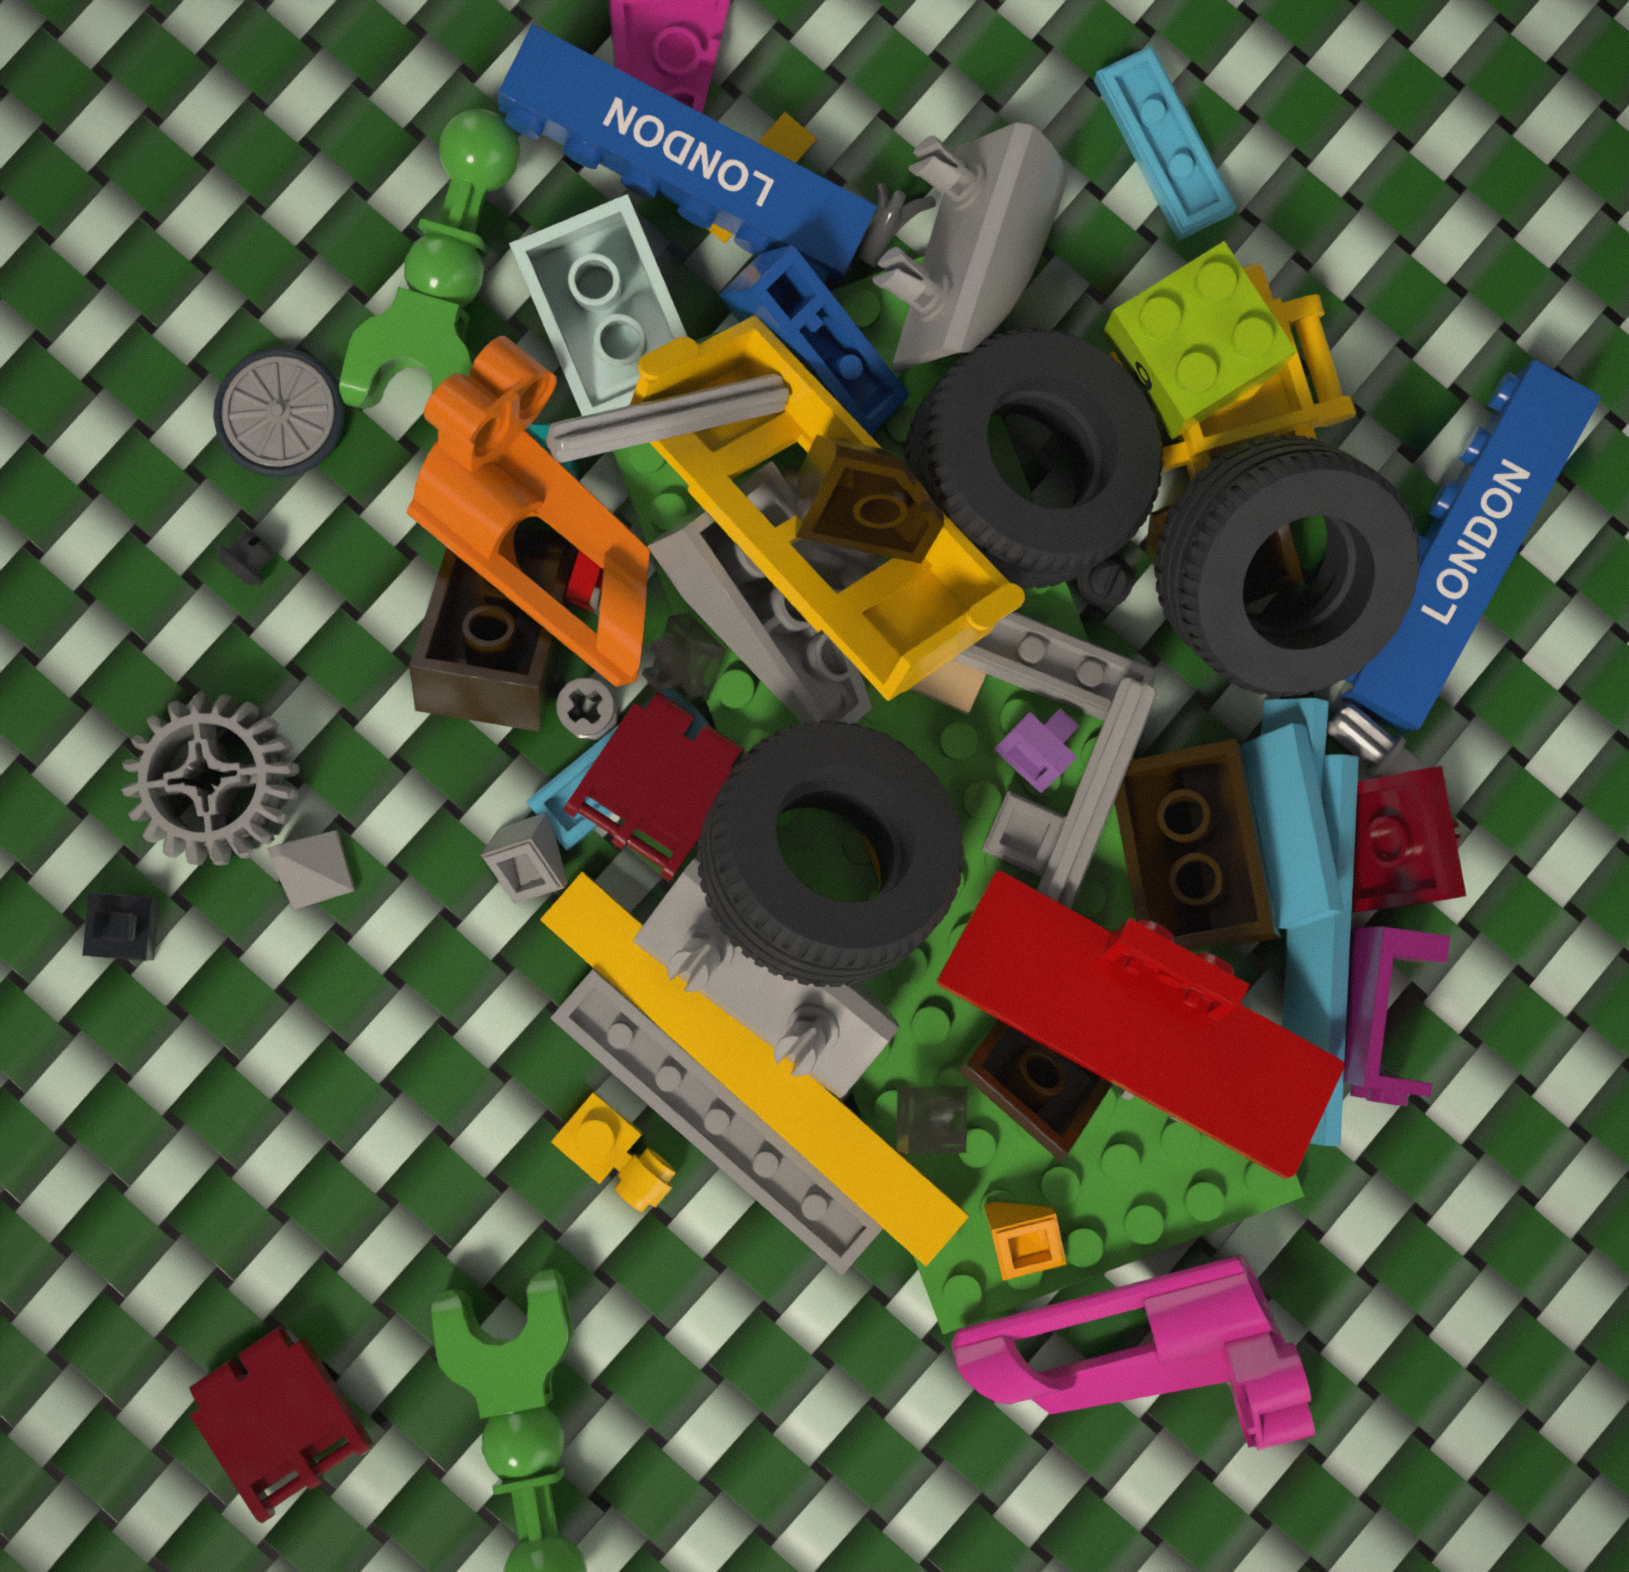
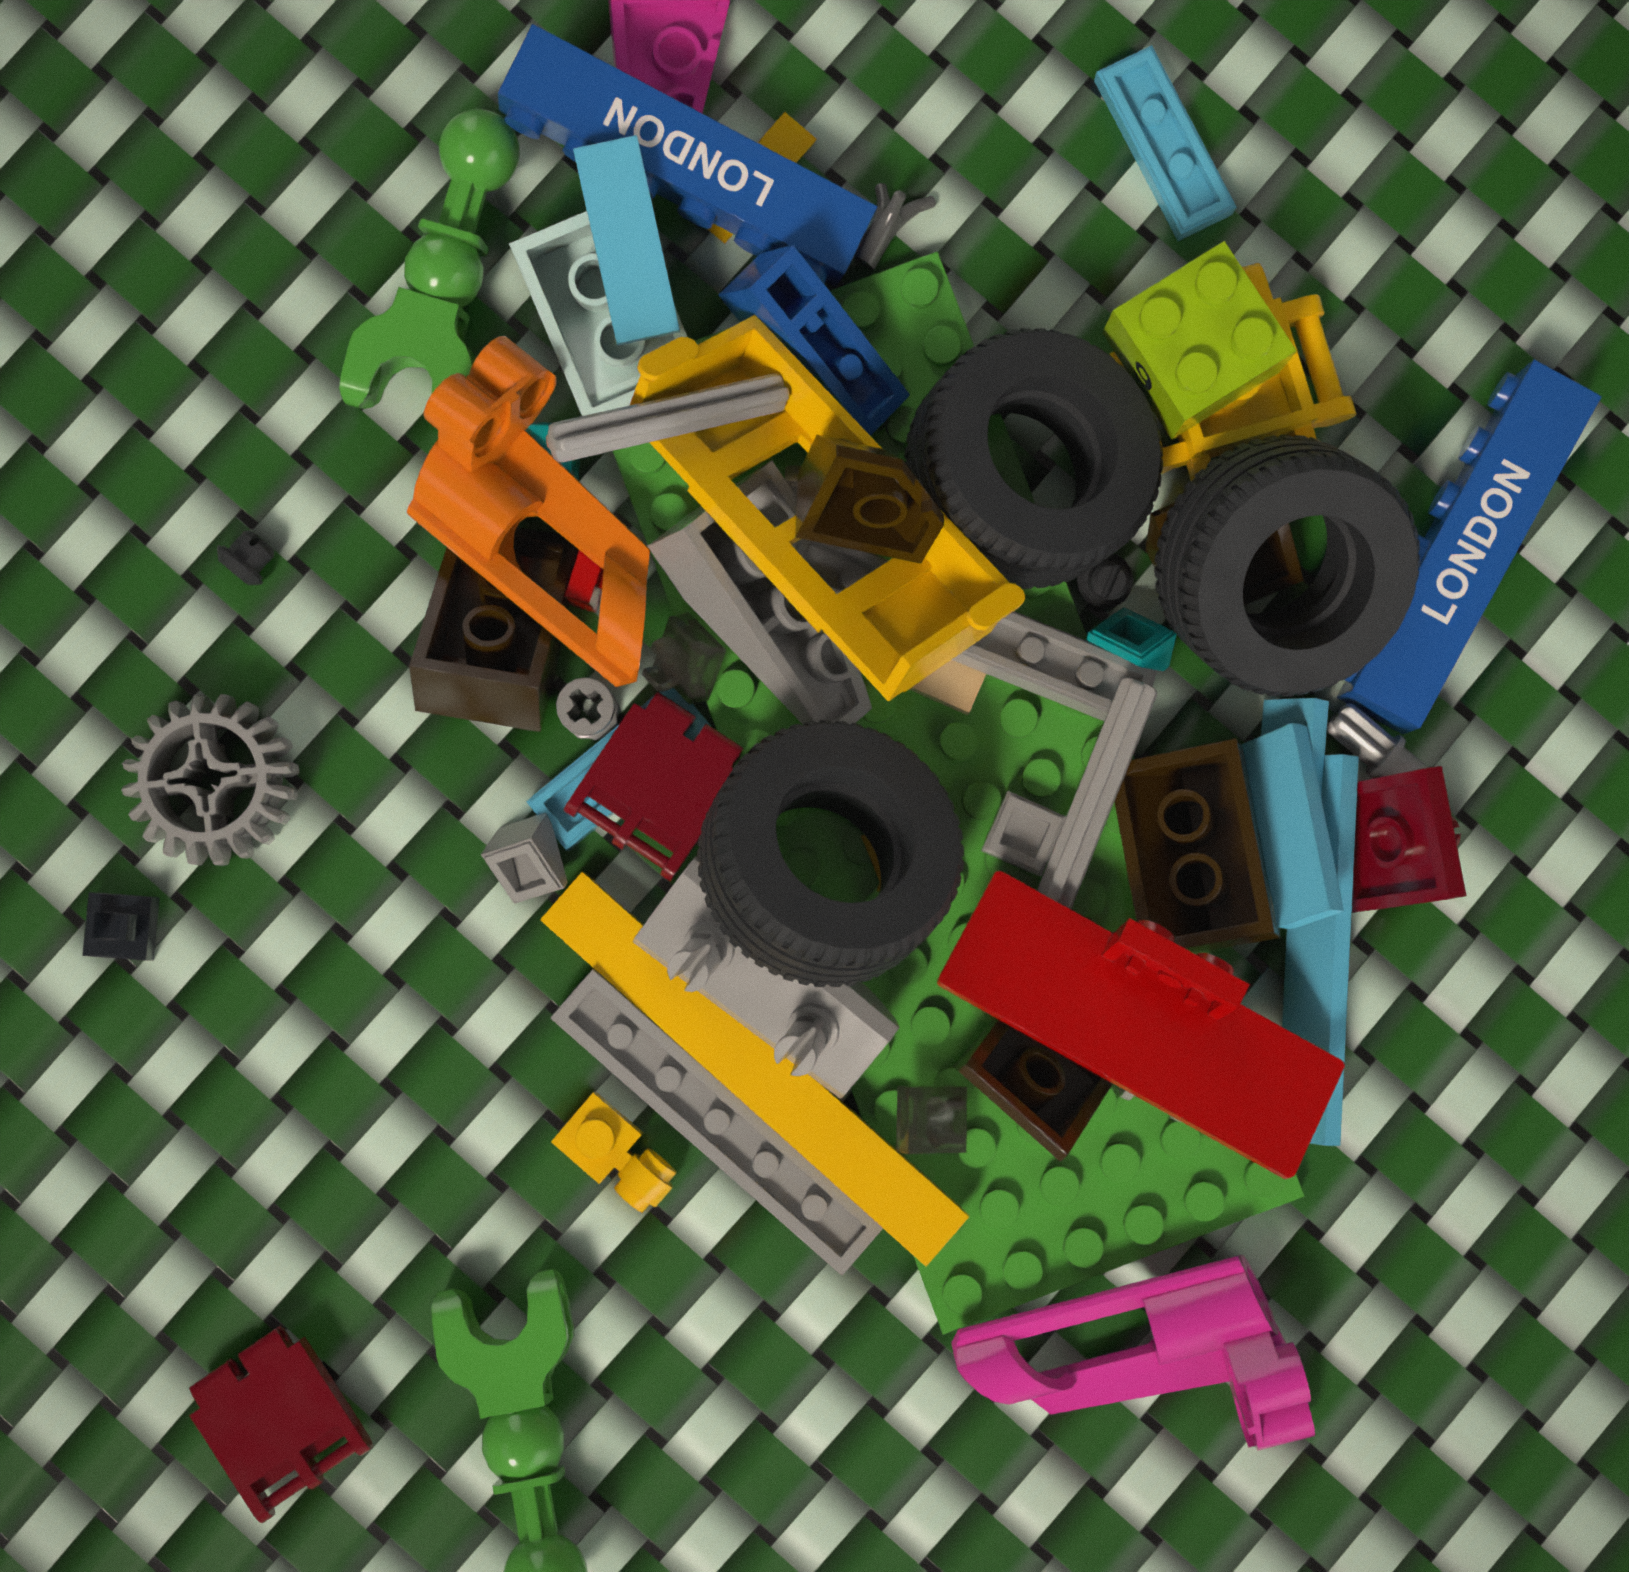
(279, 412): light grey wheel -> none
(312, 869): light grey slope -> none
(626, 240): none -> medium azure tile
(983, 242): light grey piece -> none
(1024, 1238): light orange slope -> none
(1039, 749): medium lavender tile -> none
(1135, 639): none -> teal slope
(1367, 1003): magenta panel -> none

